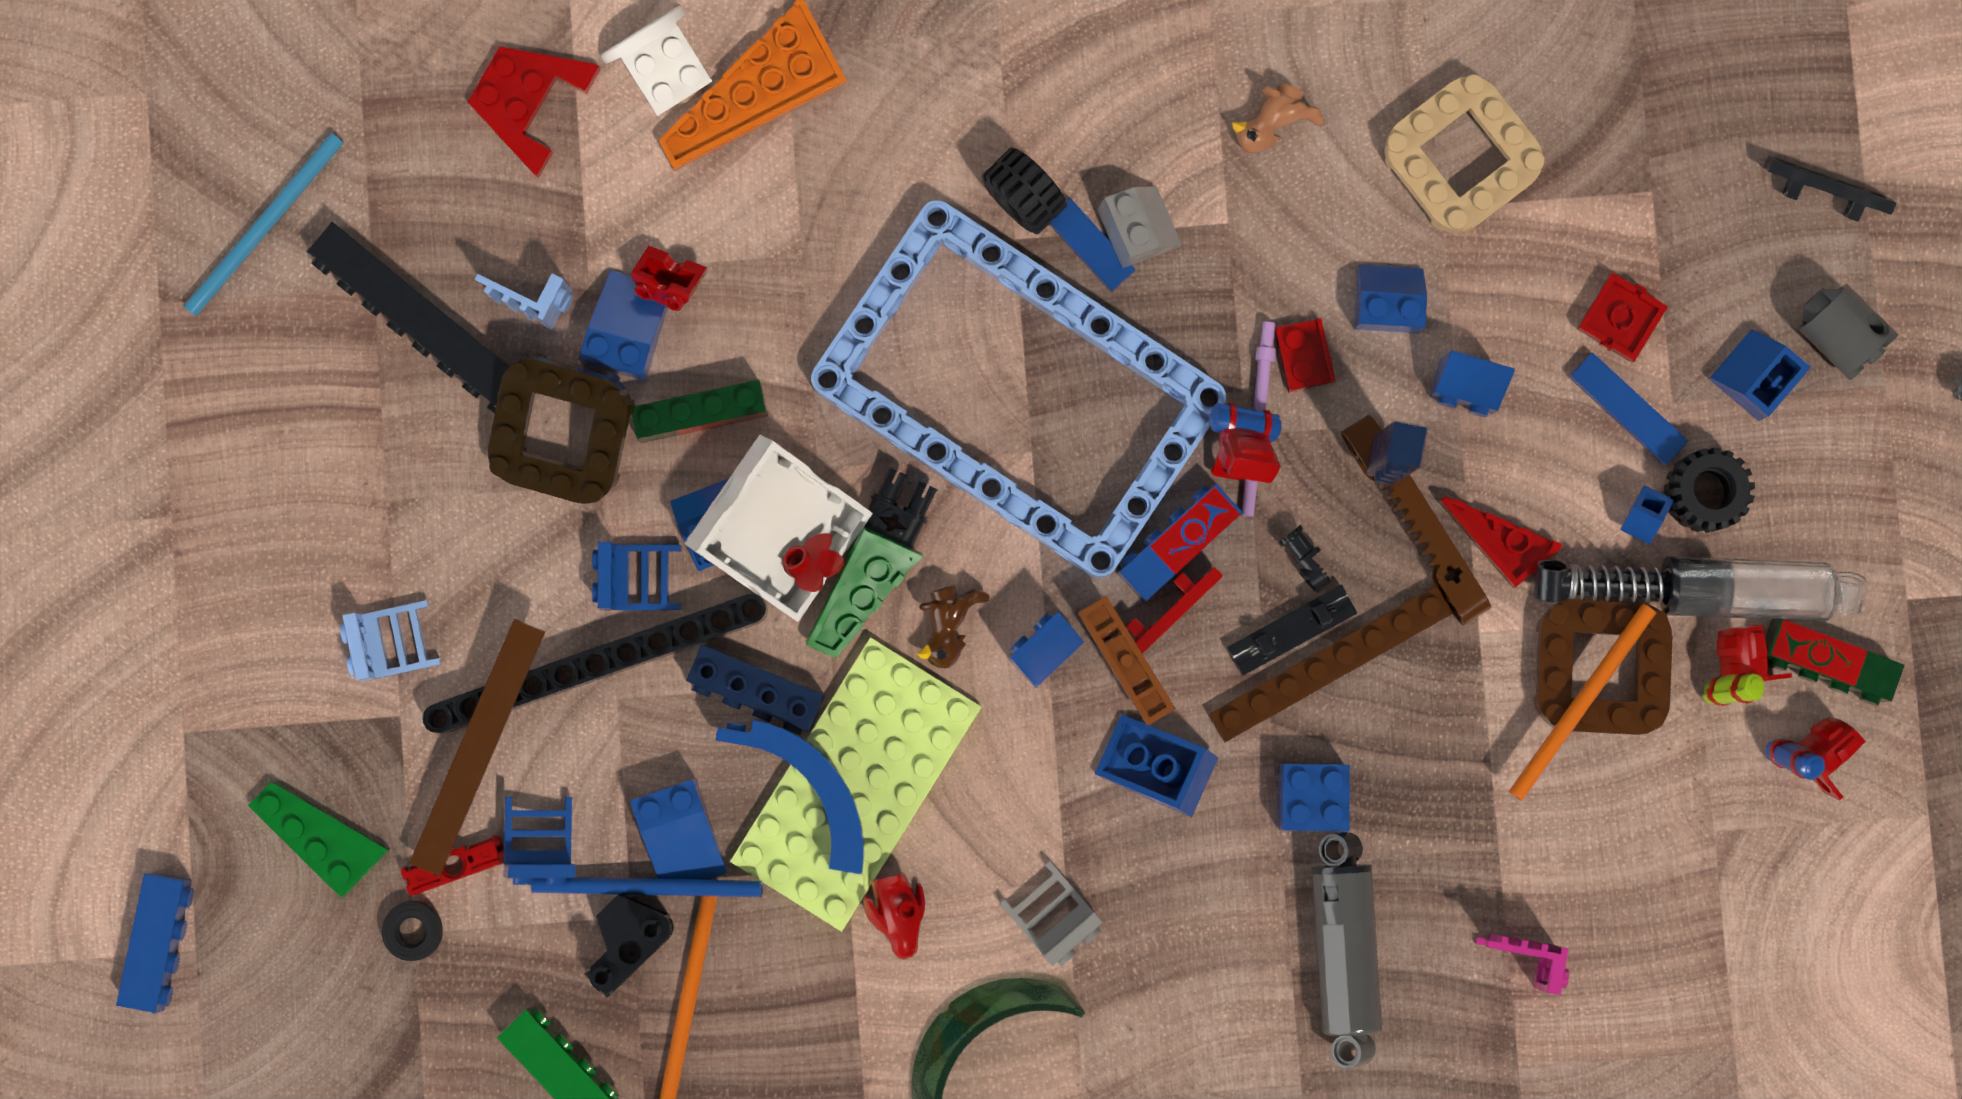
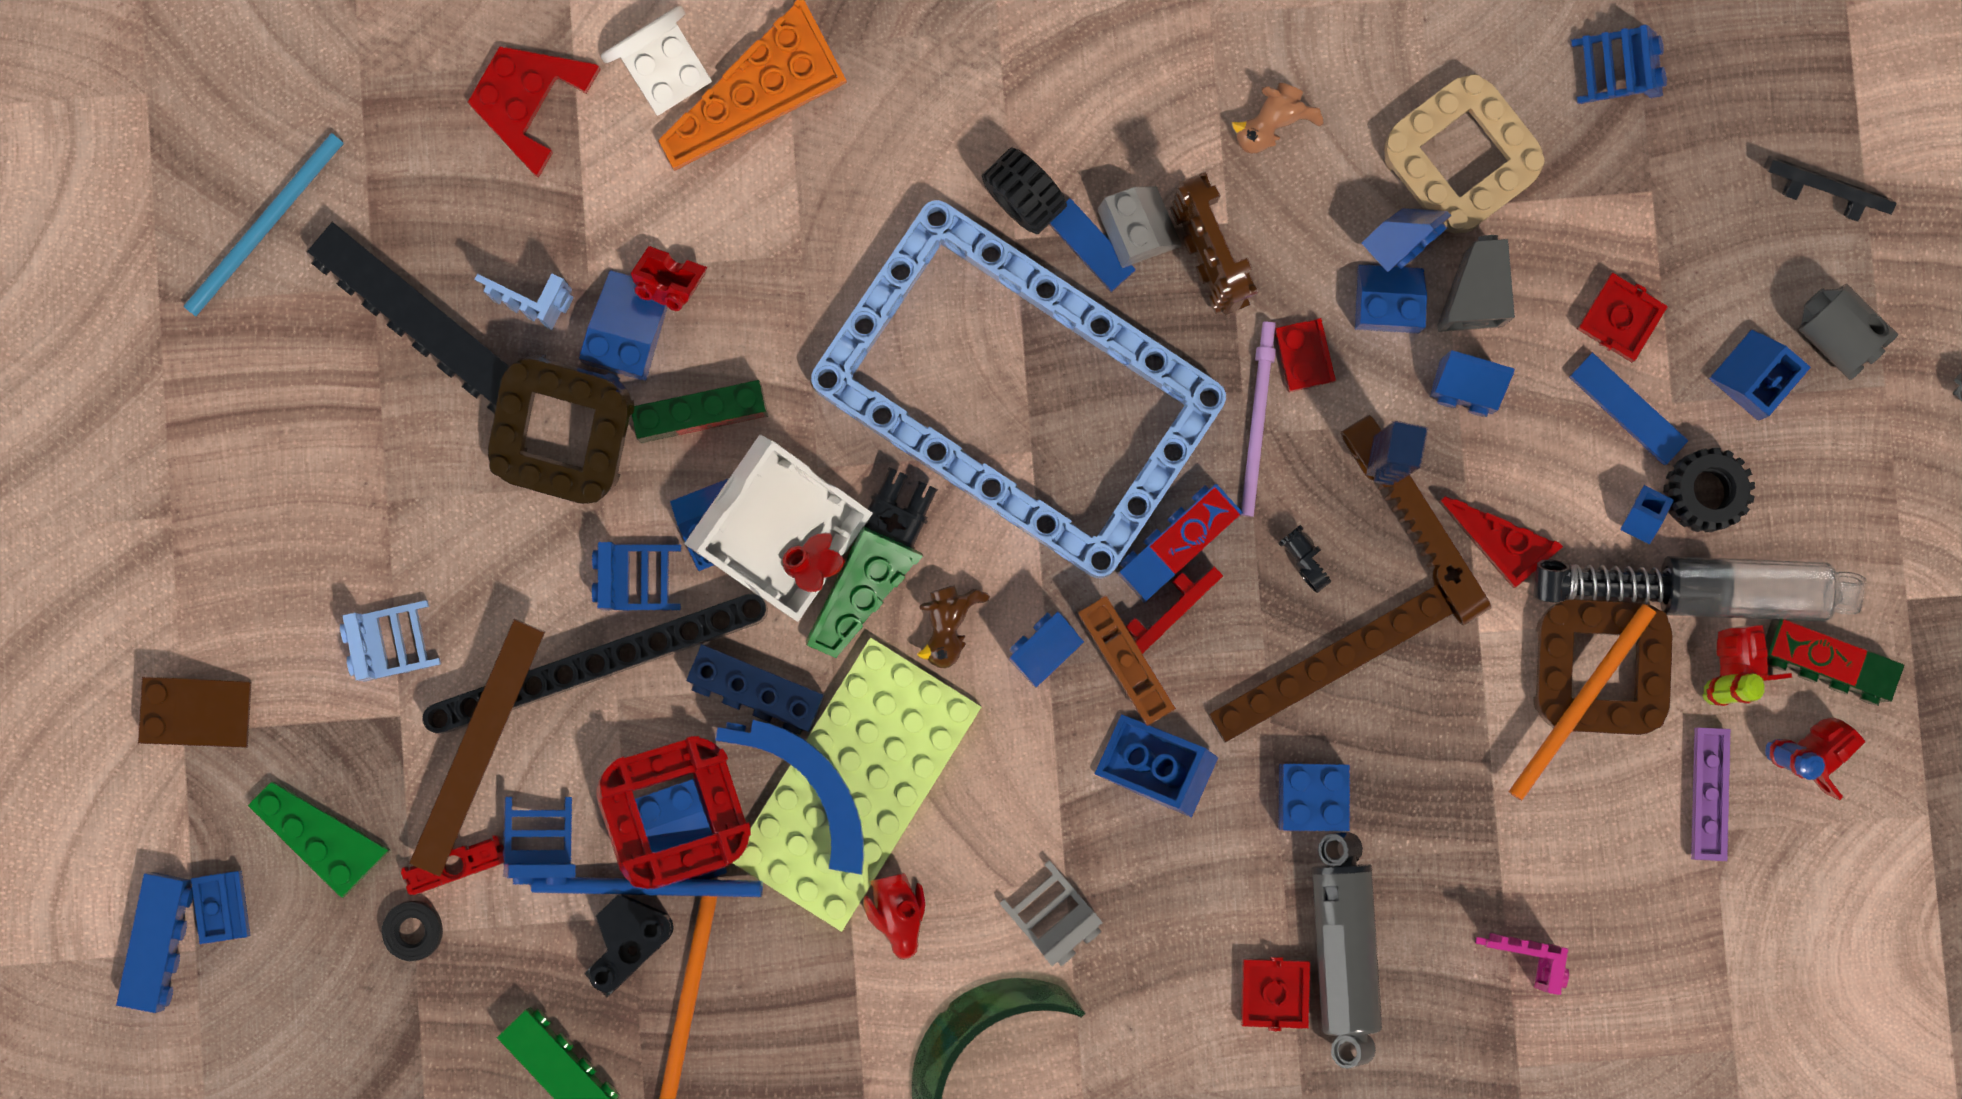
(194, 712): none -> reddish brown slope
(220, 907): none -> blue plate
(718, 797): none -> red plate
(1227, 280): none -> reddish brown plate
(1245, 443): red piece -> none
(1275, 993): none -> red plate
(1291, 630): black hinge -> none
(1400, 236): none -> blue slope
(1481, 288): none -> dark grey slope
(1641, 63): none -> blue plate
(1710, 794): none -> medium lavender plate

